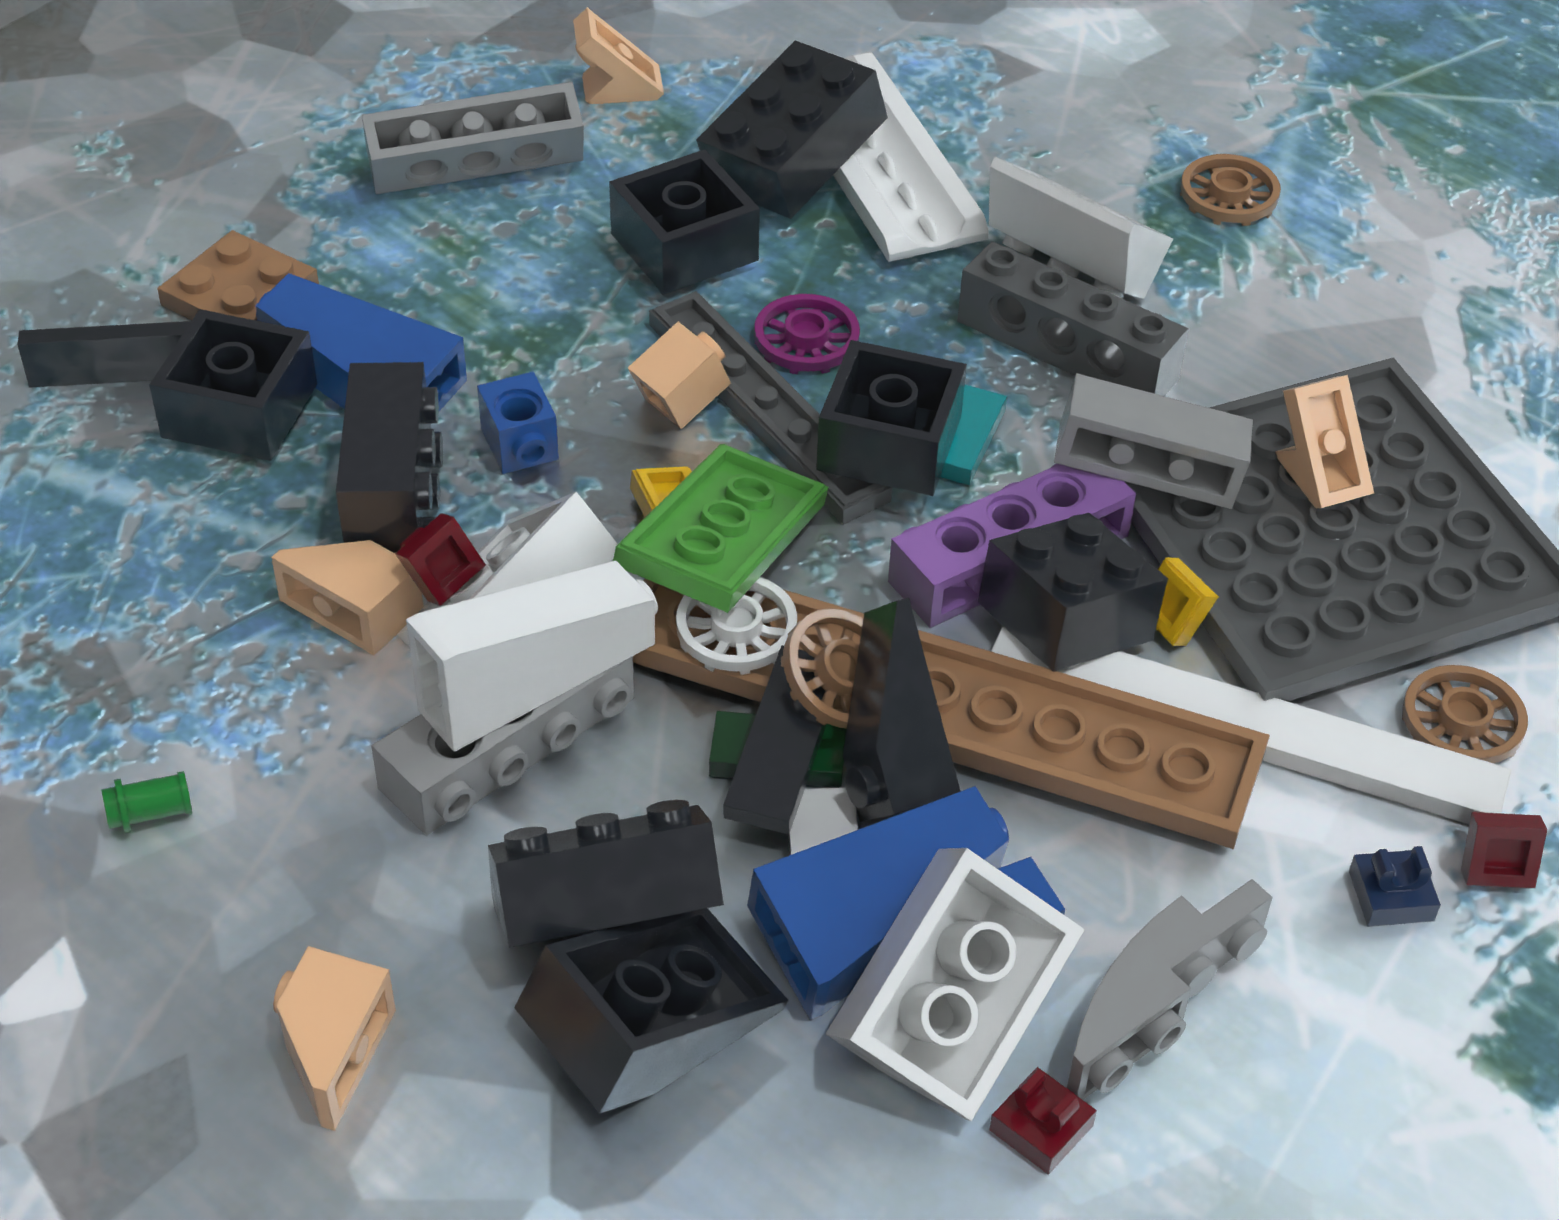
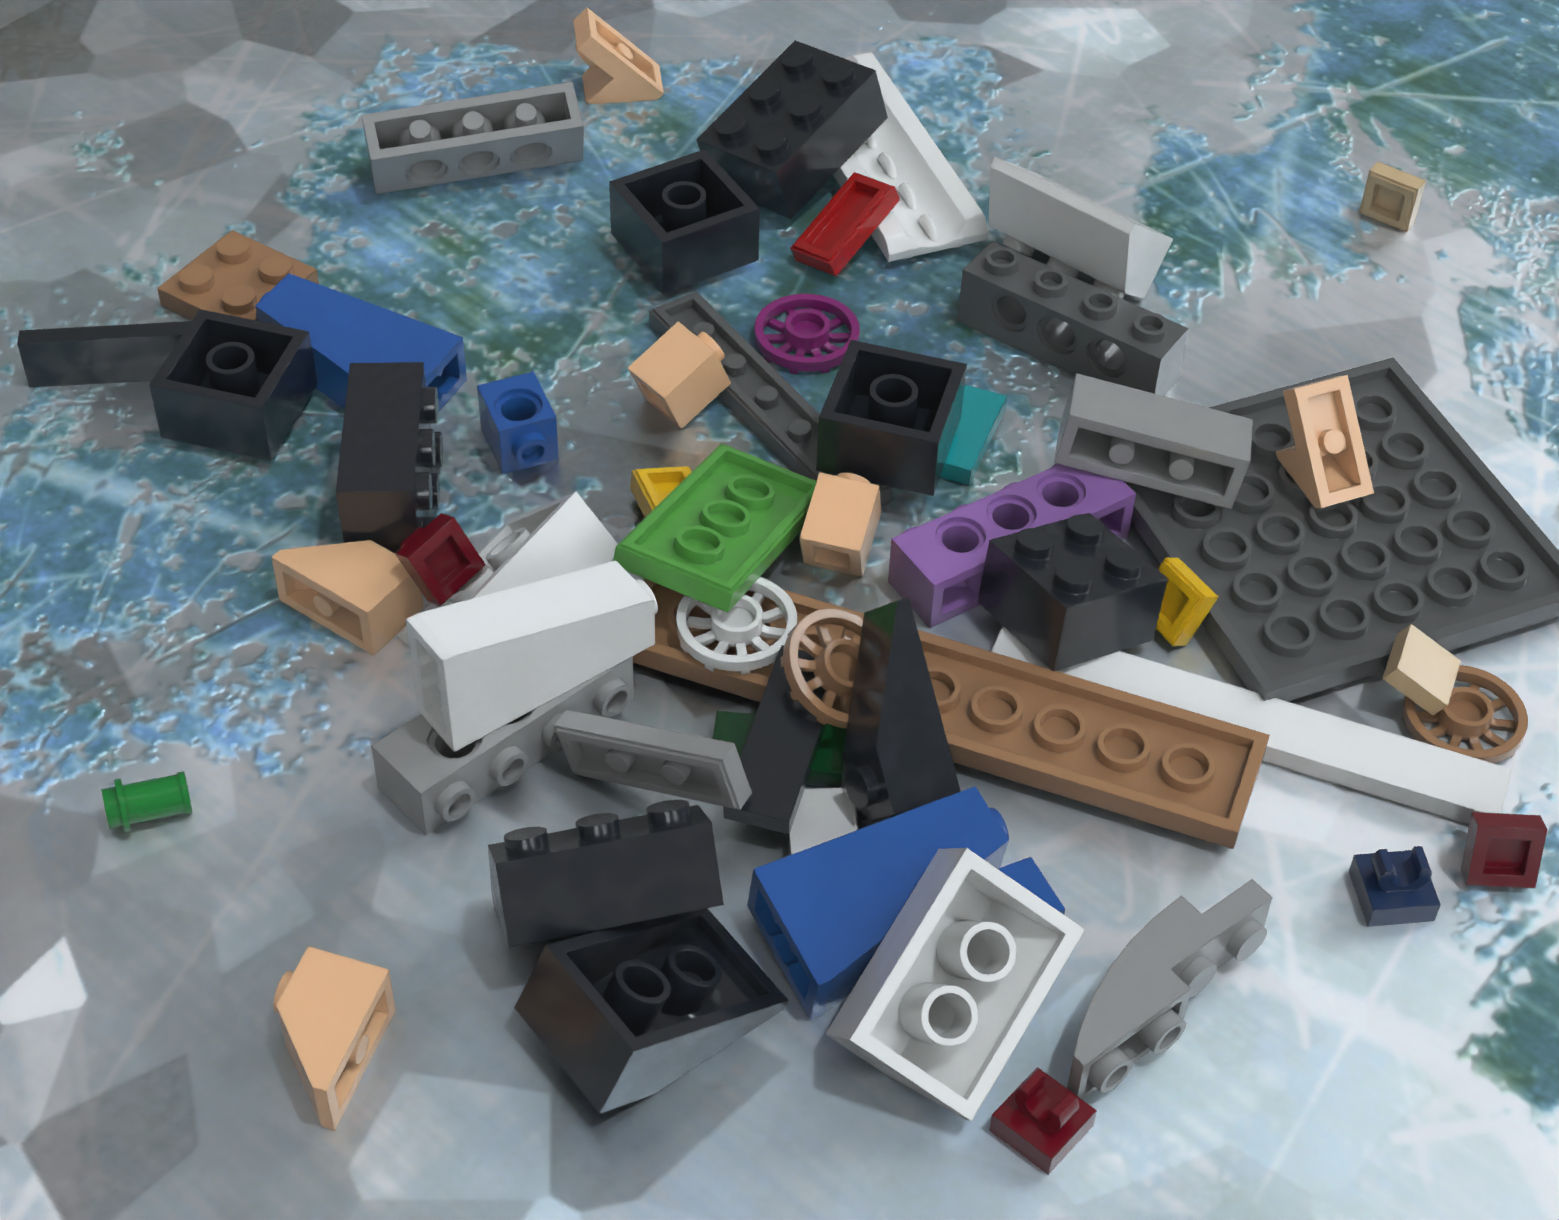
(653, 759): none -> light grey tile
(841, 523): none -> light nougat brick
(845, 224): none -> red tile
(1230, 188): medium nougat wheel -> none
(1392, 196): none -> tan tile
(1421, 669): none -> tan tile

